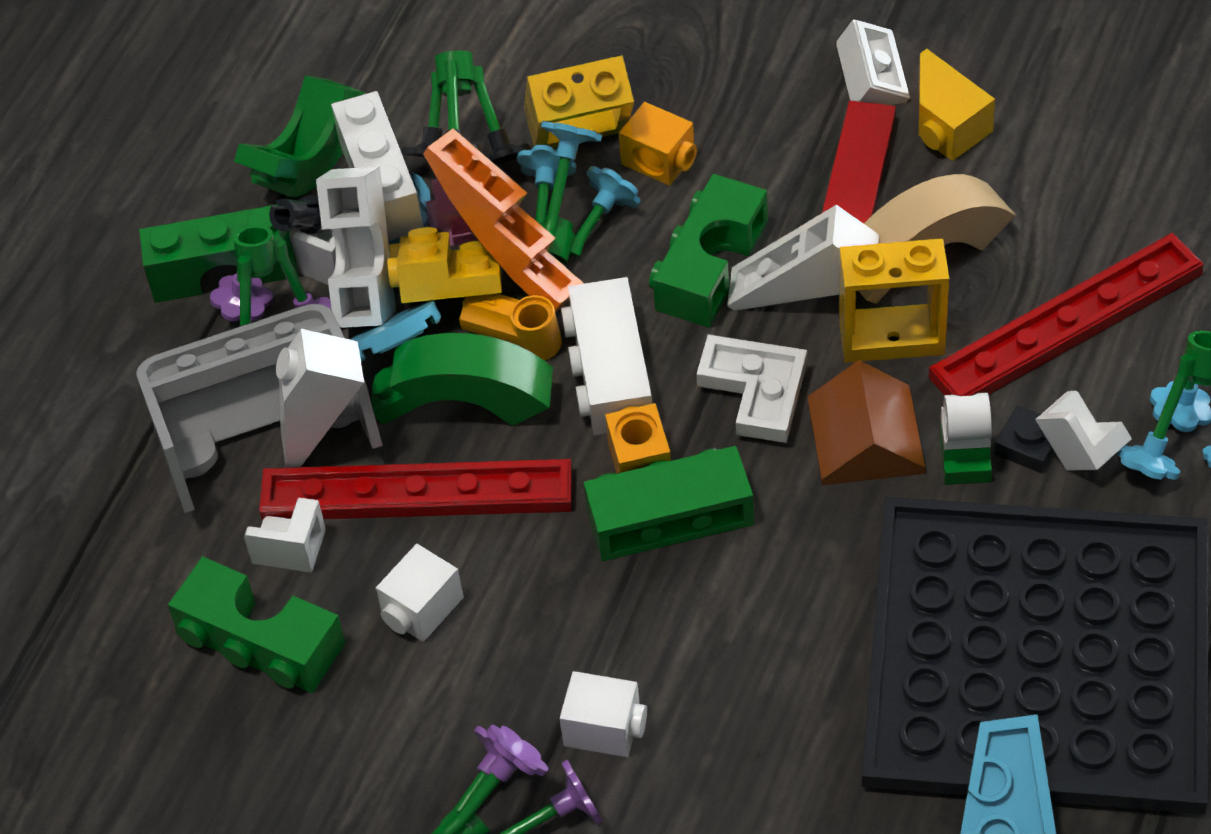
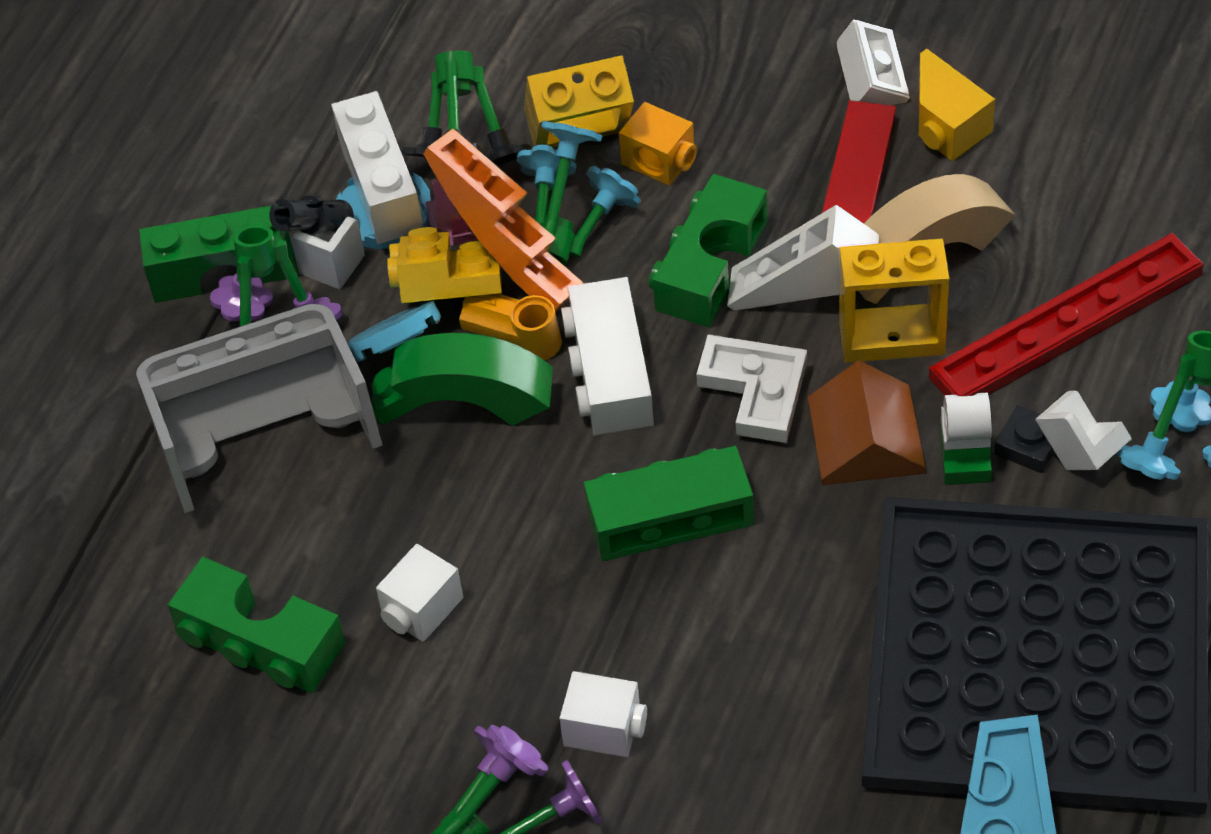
(288, 542): white panel -> none
(306, 145): green arch -> none
(315, 385): white slope -> none
(355, 212): white arch -> none
(421, 489): red tile -> none
(640, 427): light orange brick -> none

